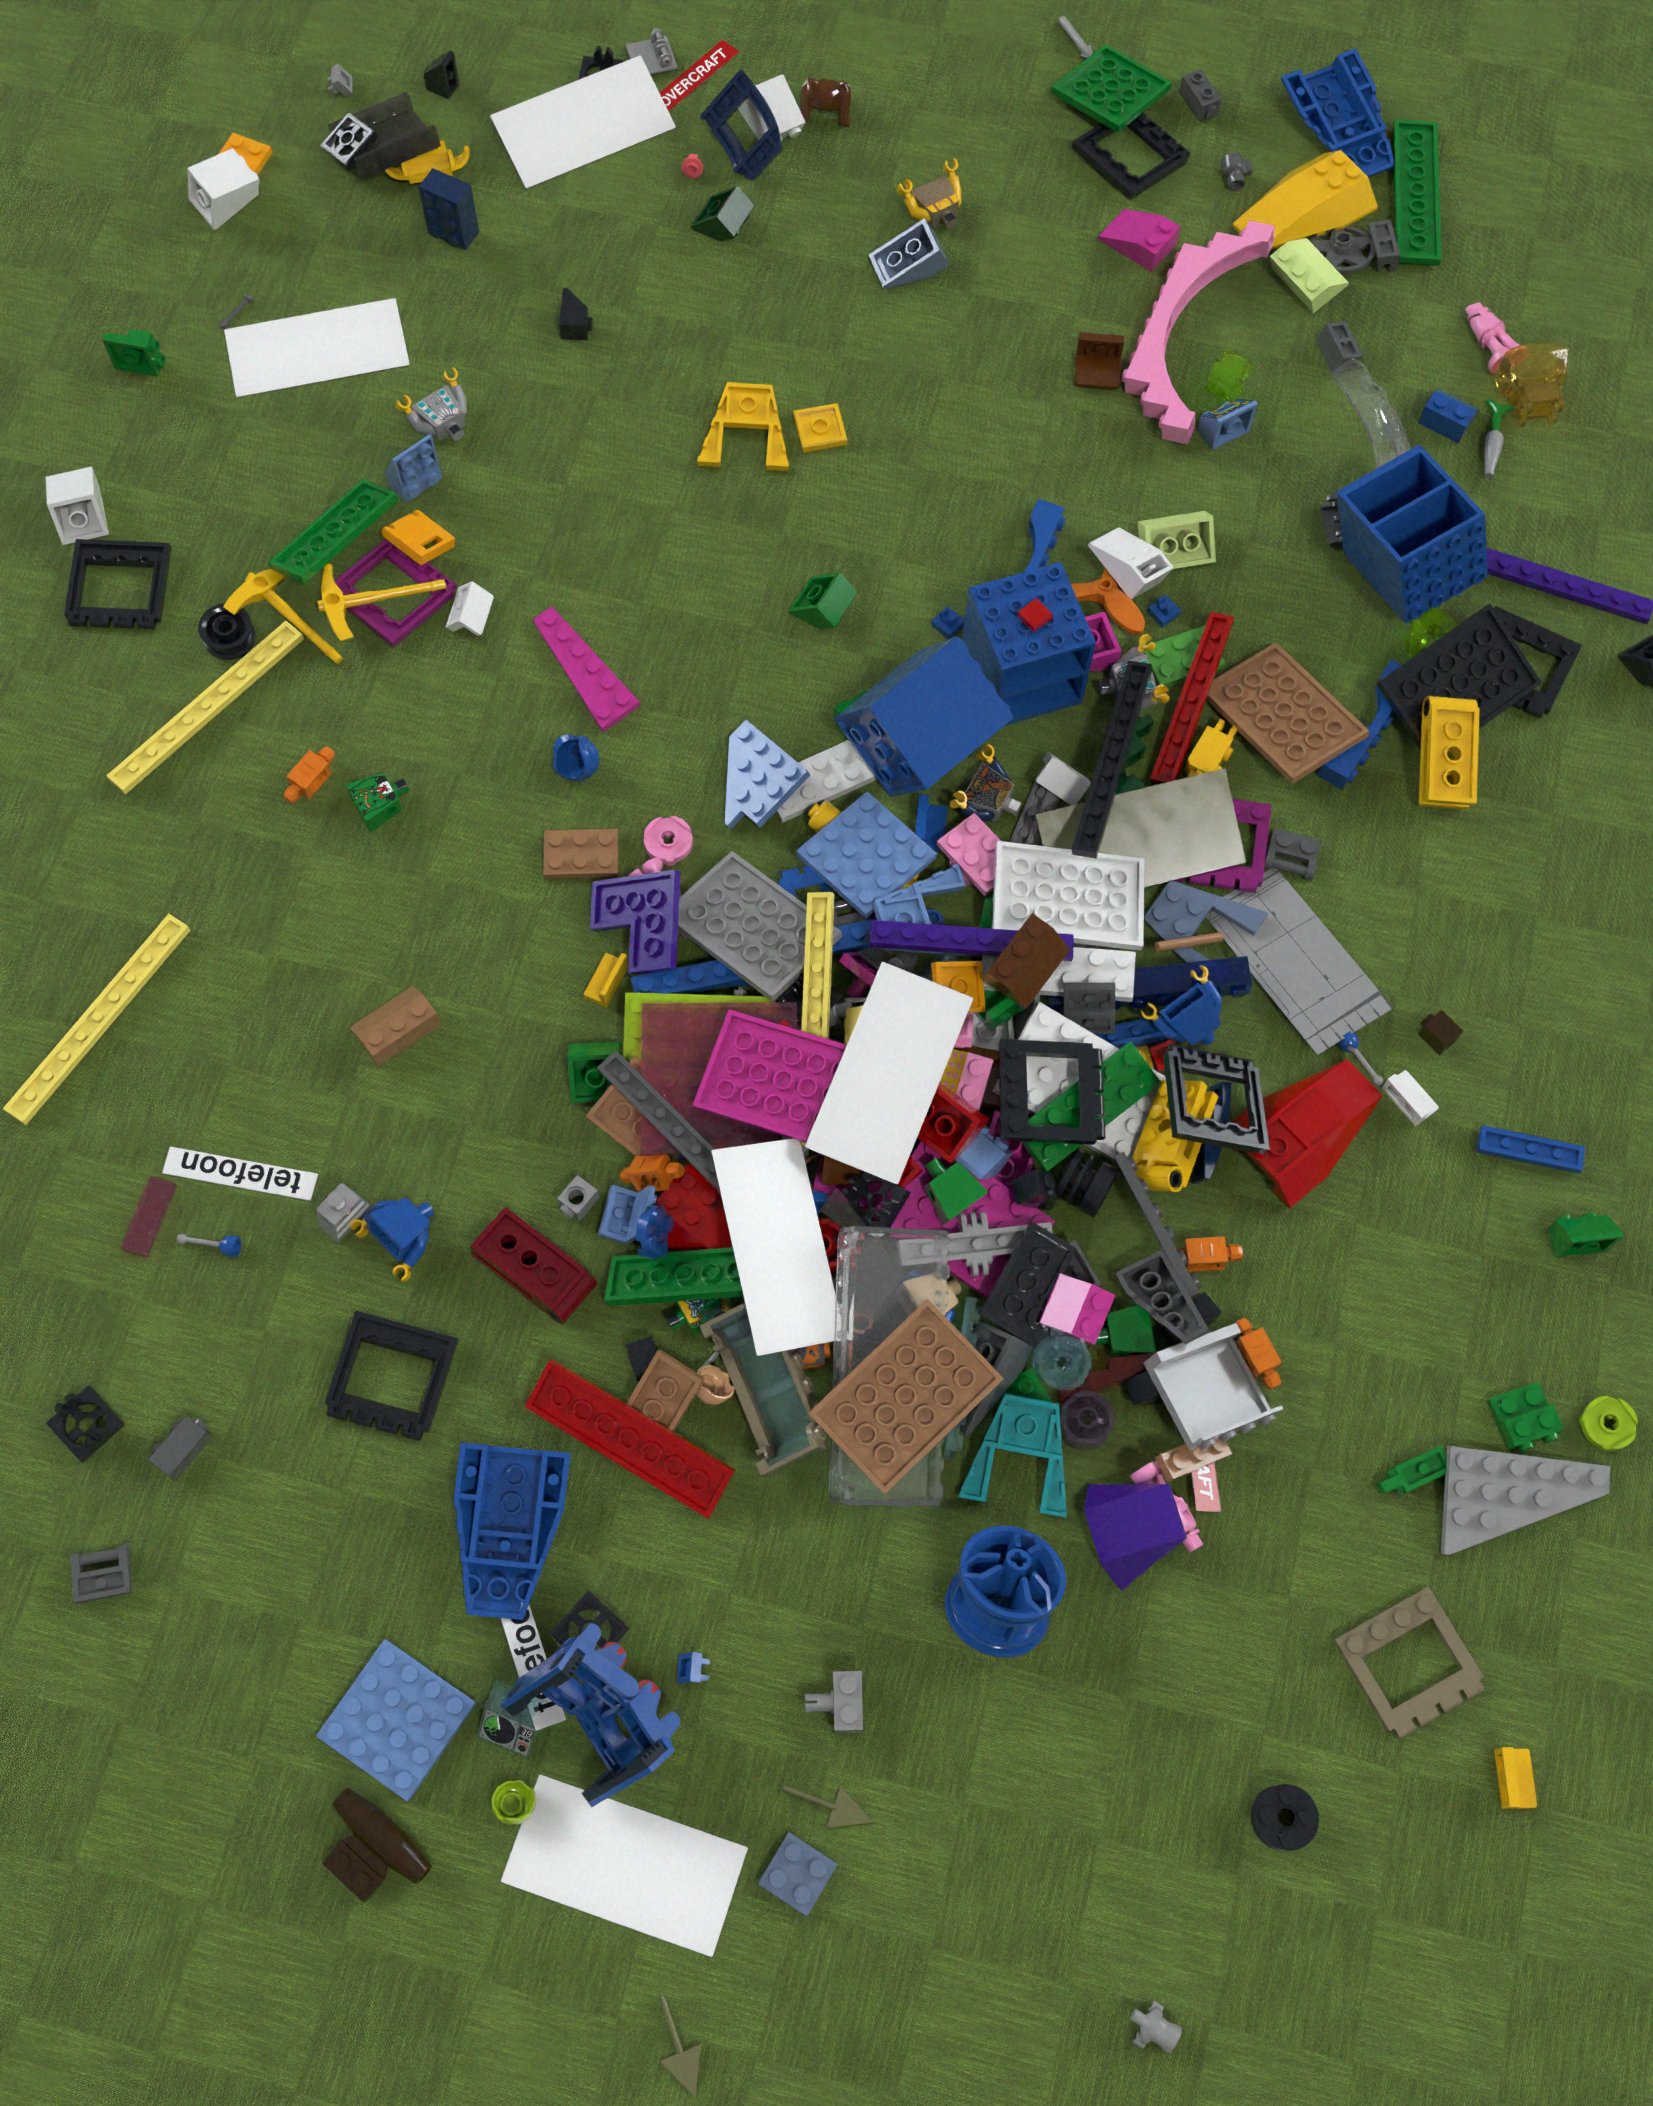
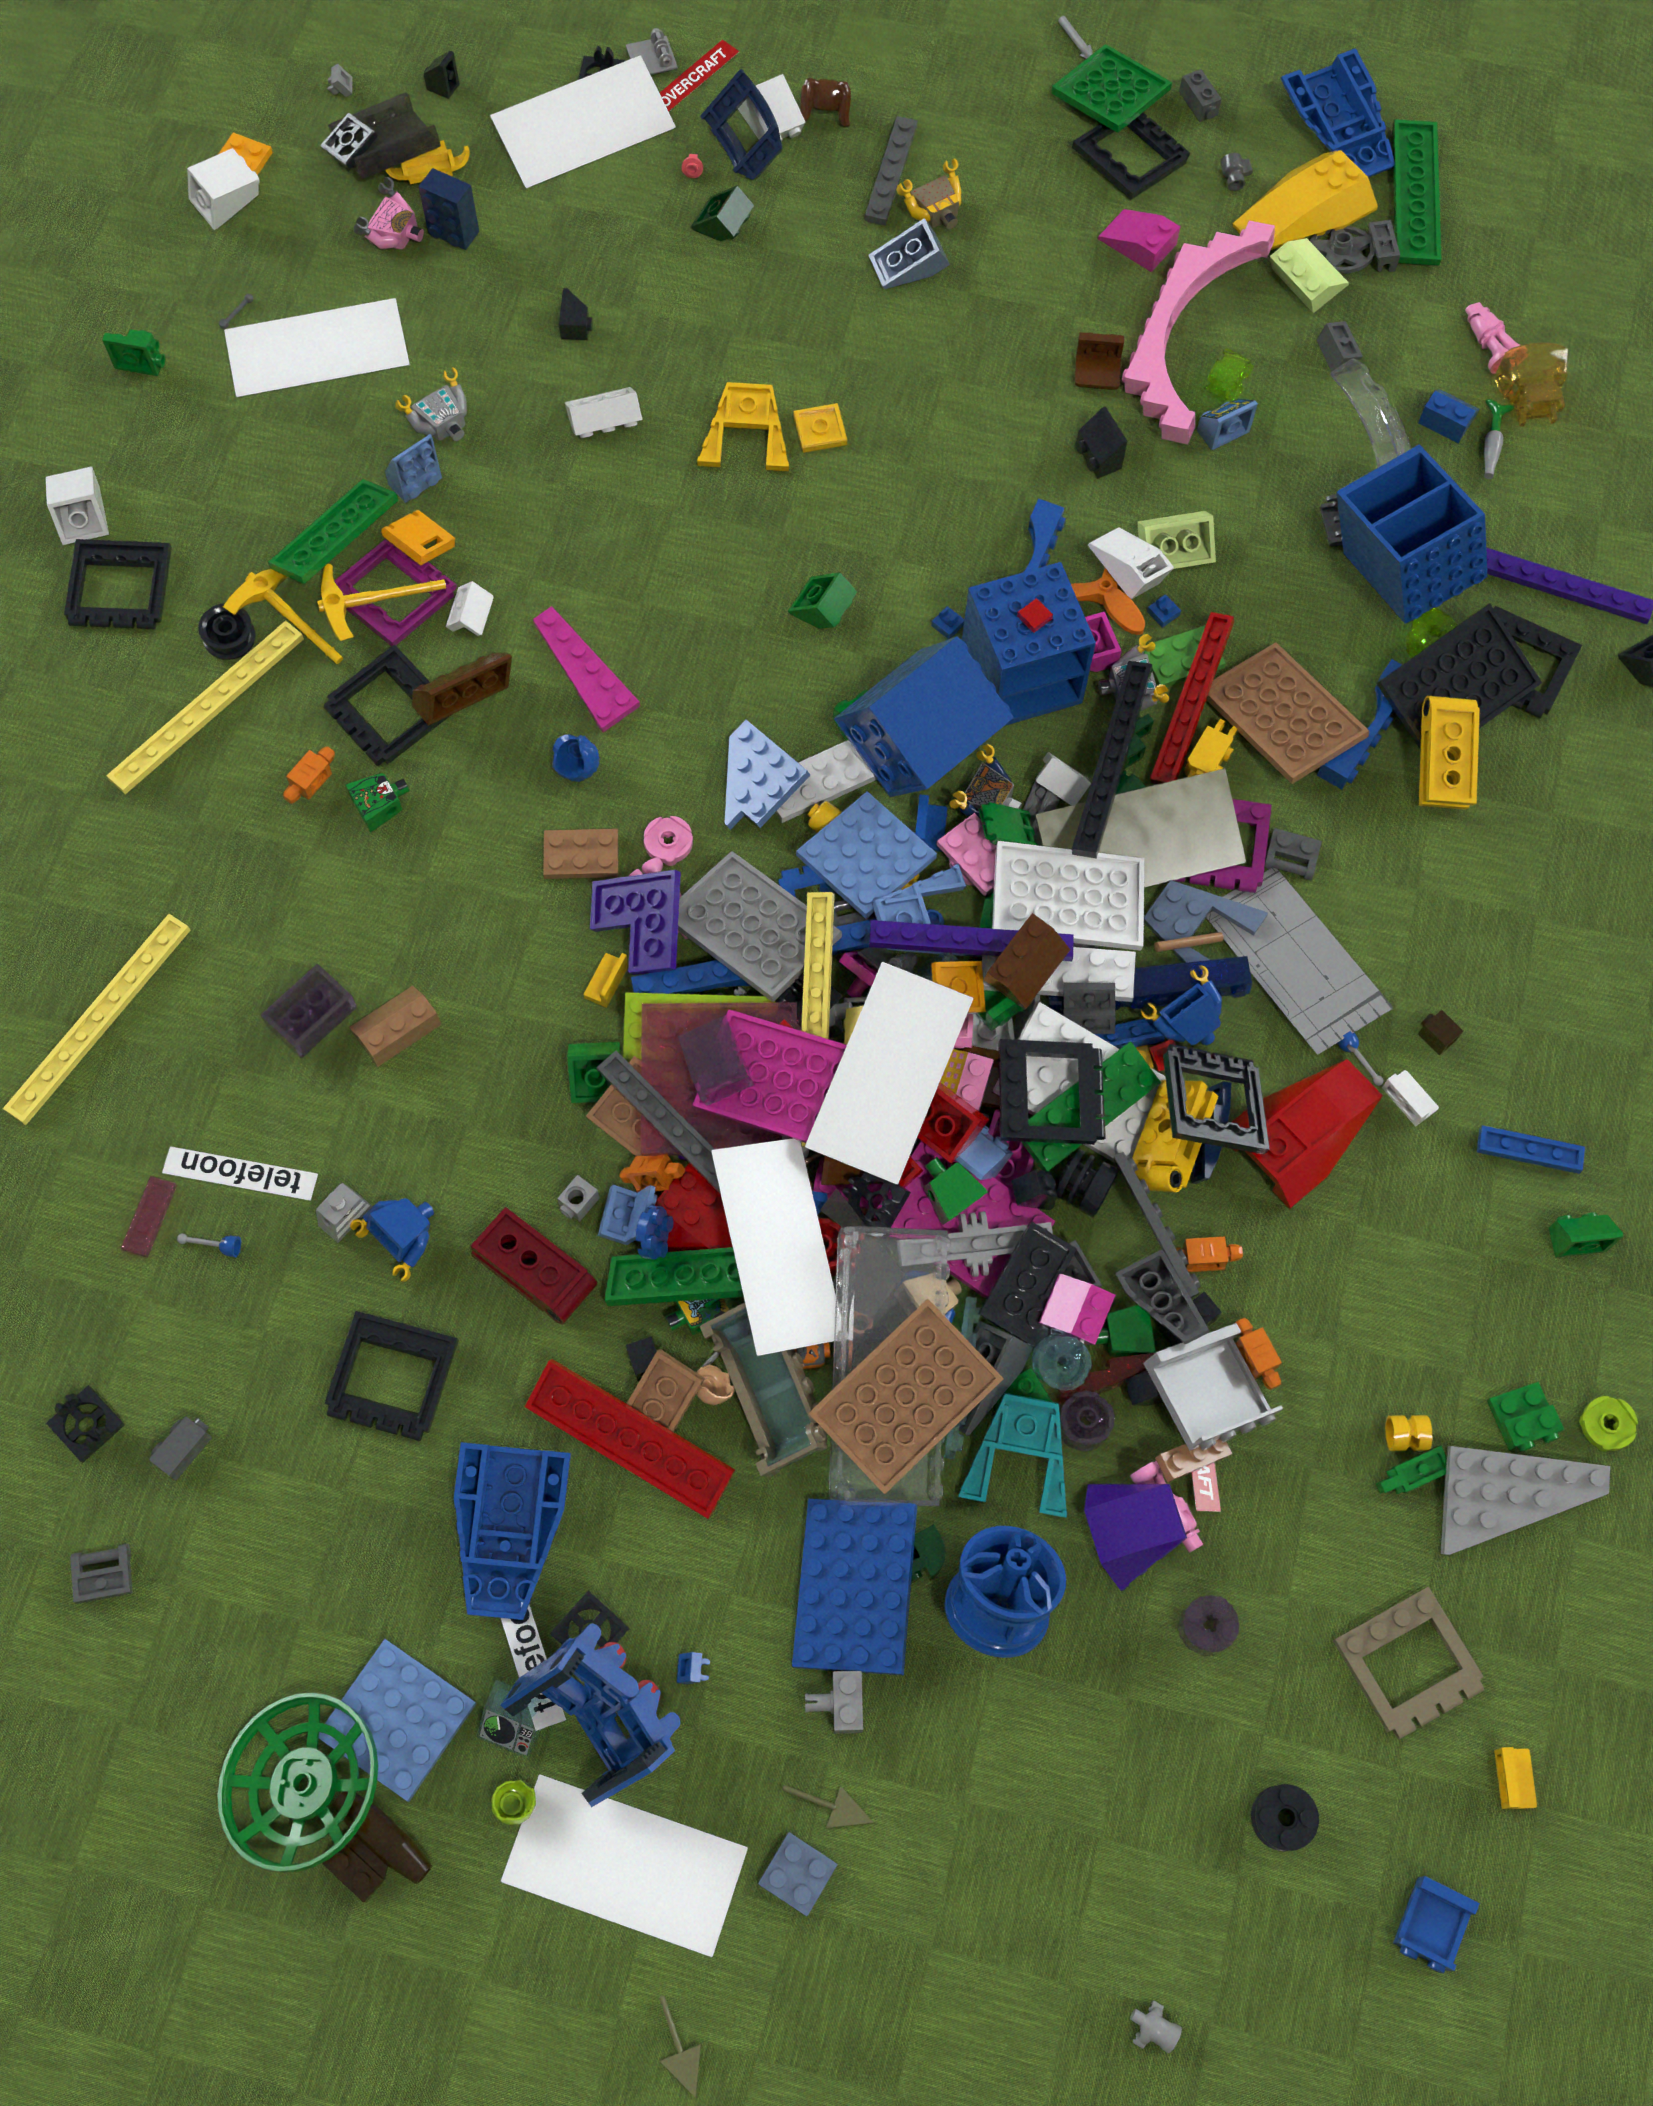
(286, 1778): none -> green dish
(309, 1011): none -> brick
(354, 724): none -> black hinge
(392, 222): none -> bright pink torso
(462, 687): none -> reddish brown slope
(603, 412): none -> white slope
(715, 1061): none -> clear purple slope
(855, 1587): none -> blue plate
(891, 170): none -> dark grey plate
(929, 1552): none -> dark green brick
(1006, 824): none -> green plate
(1102, 444): none -> black slope
(1222, 1617): none -> clear purple brick
(1410, 1432): none -> yellow wheel
(1434, 1924): none -> blue panel

